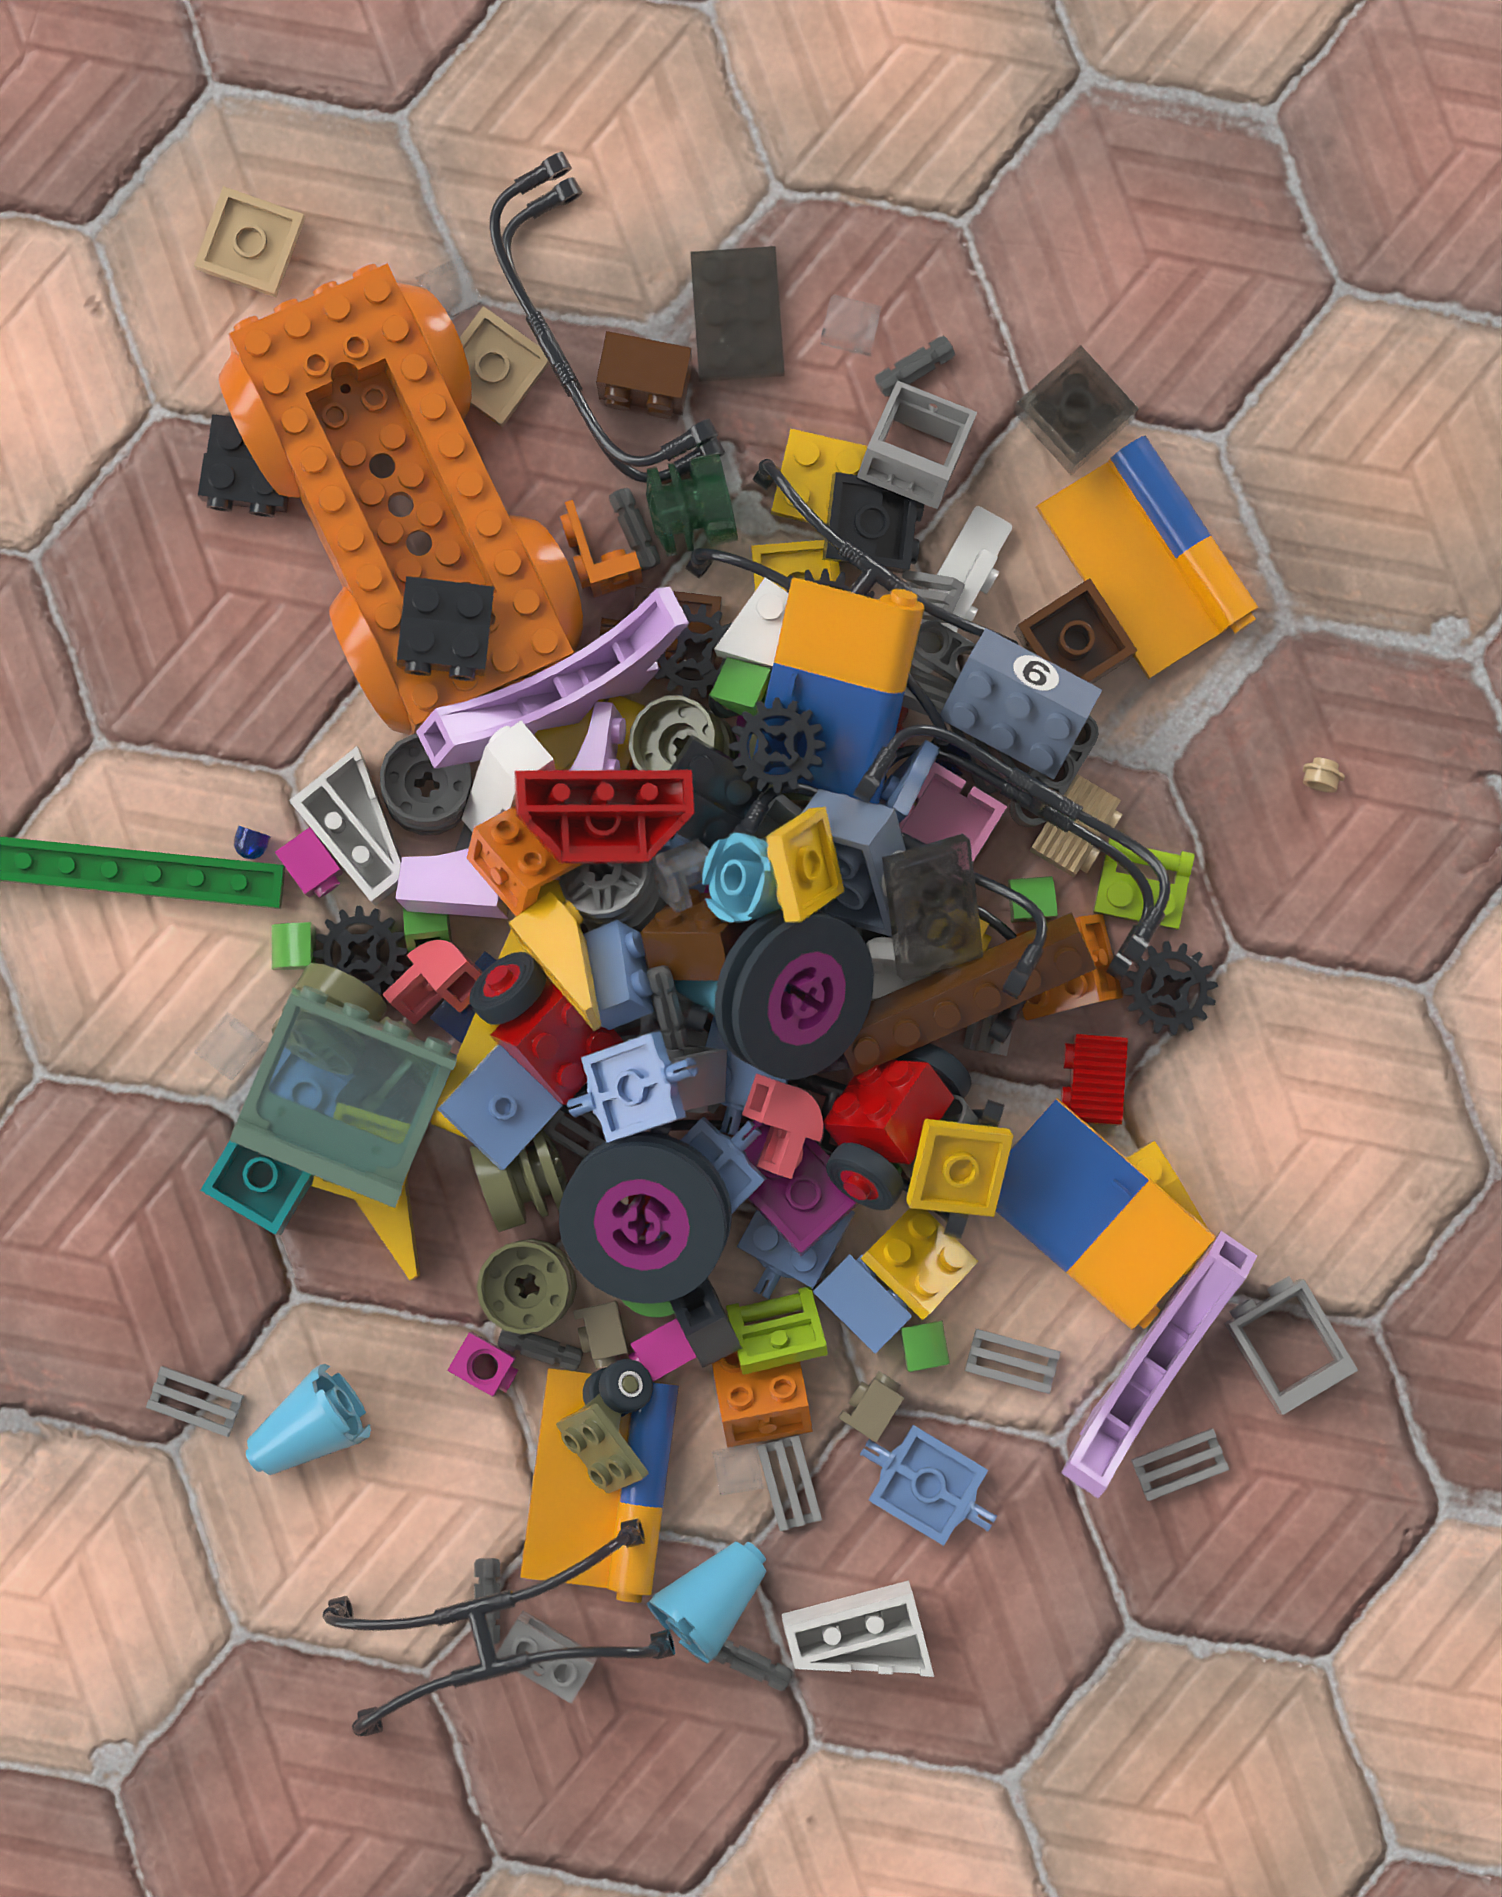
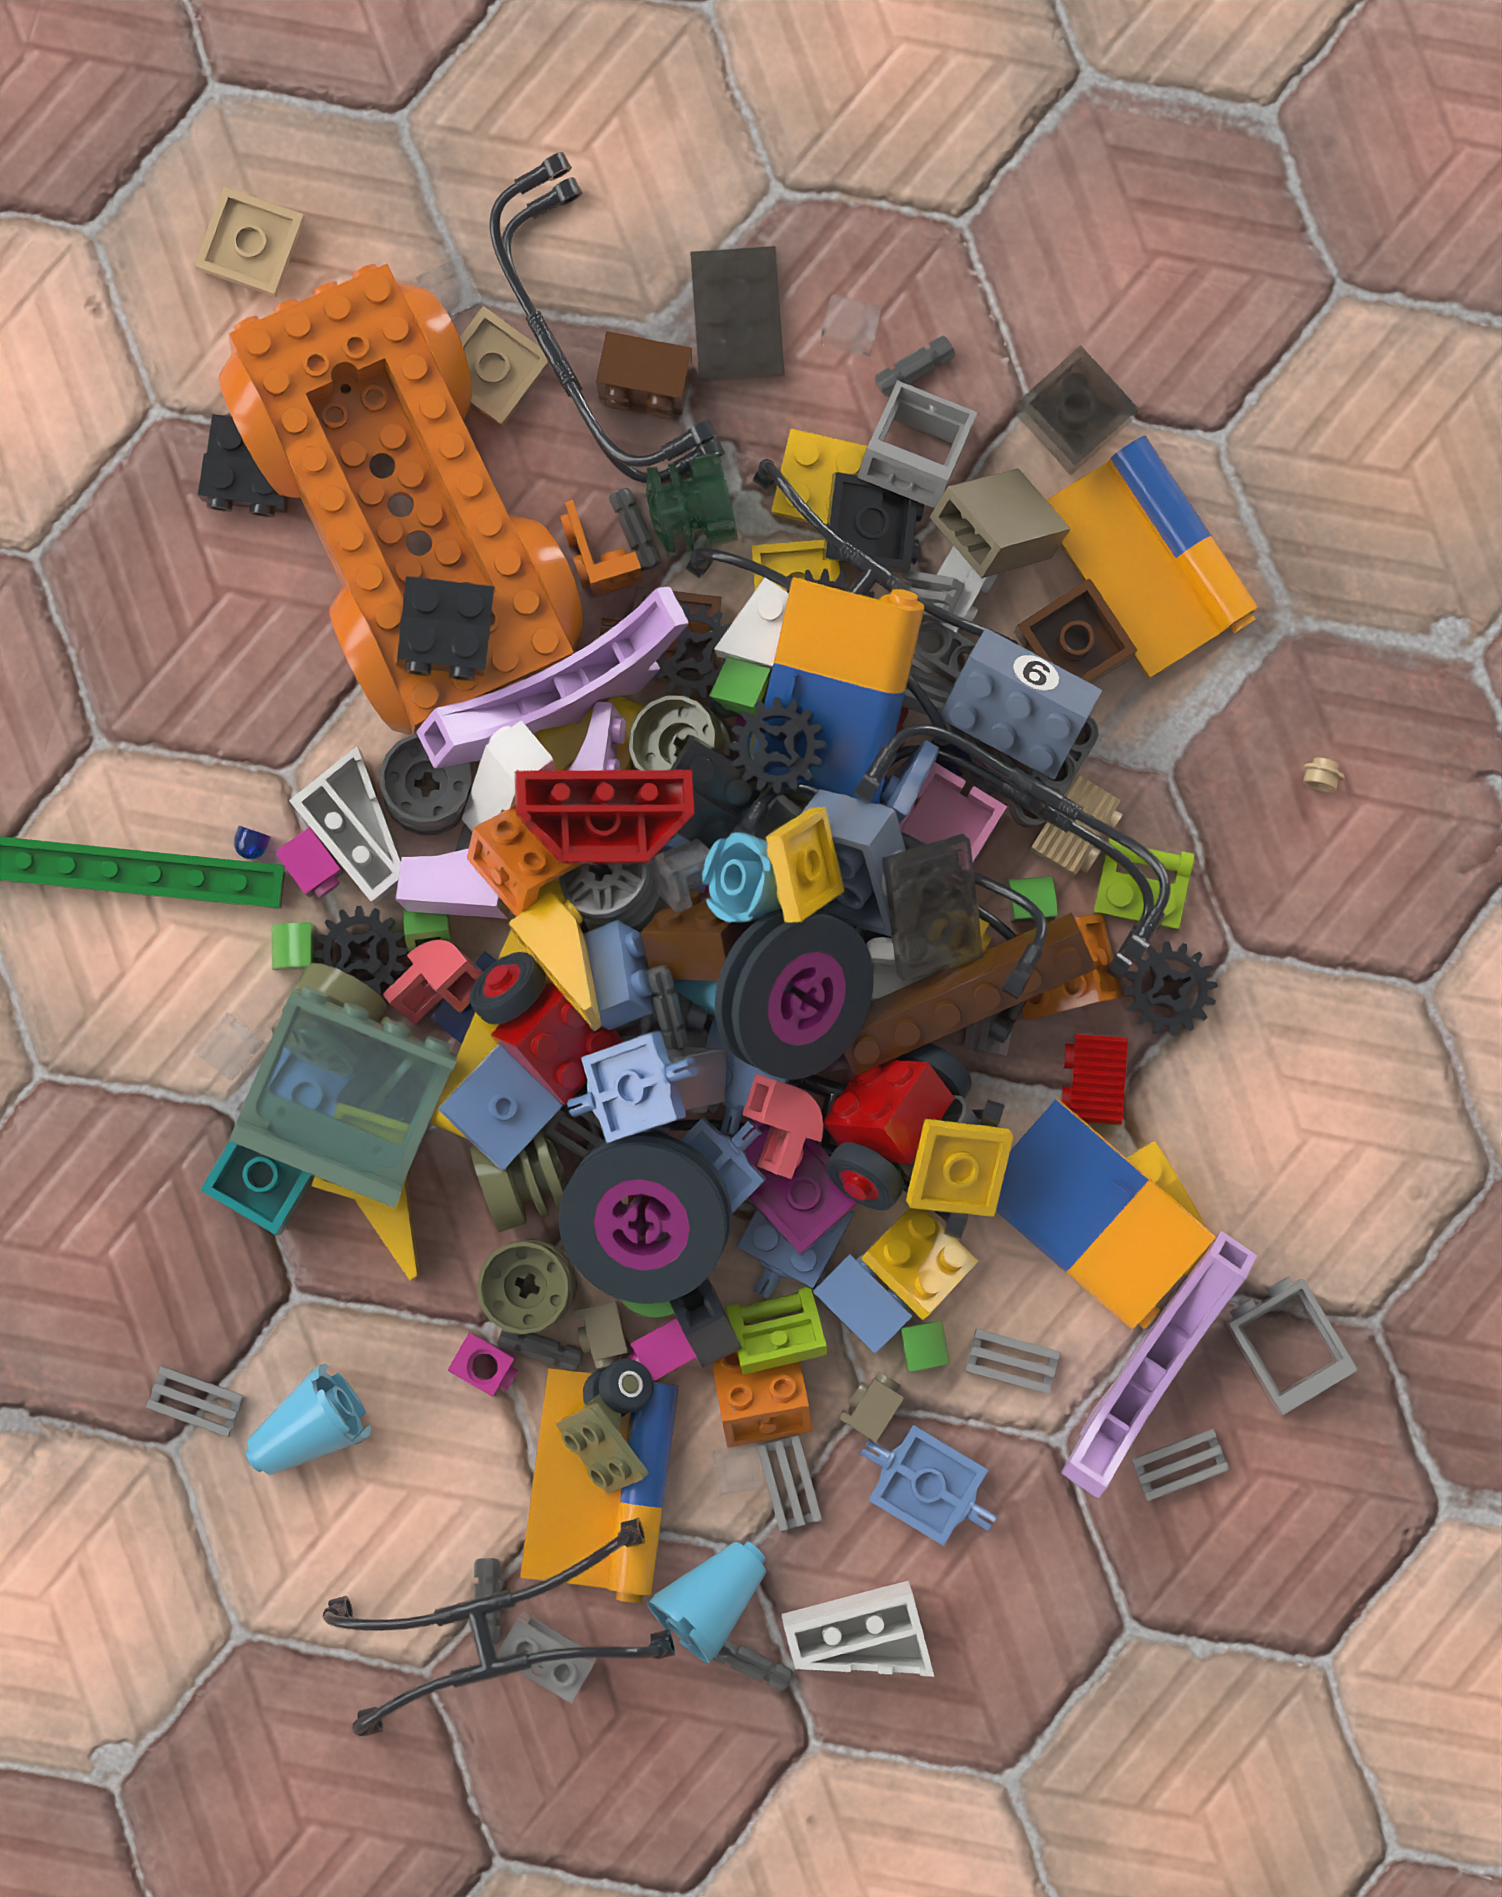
(999, 522): none -> dark tan brick

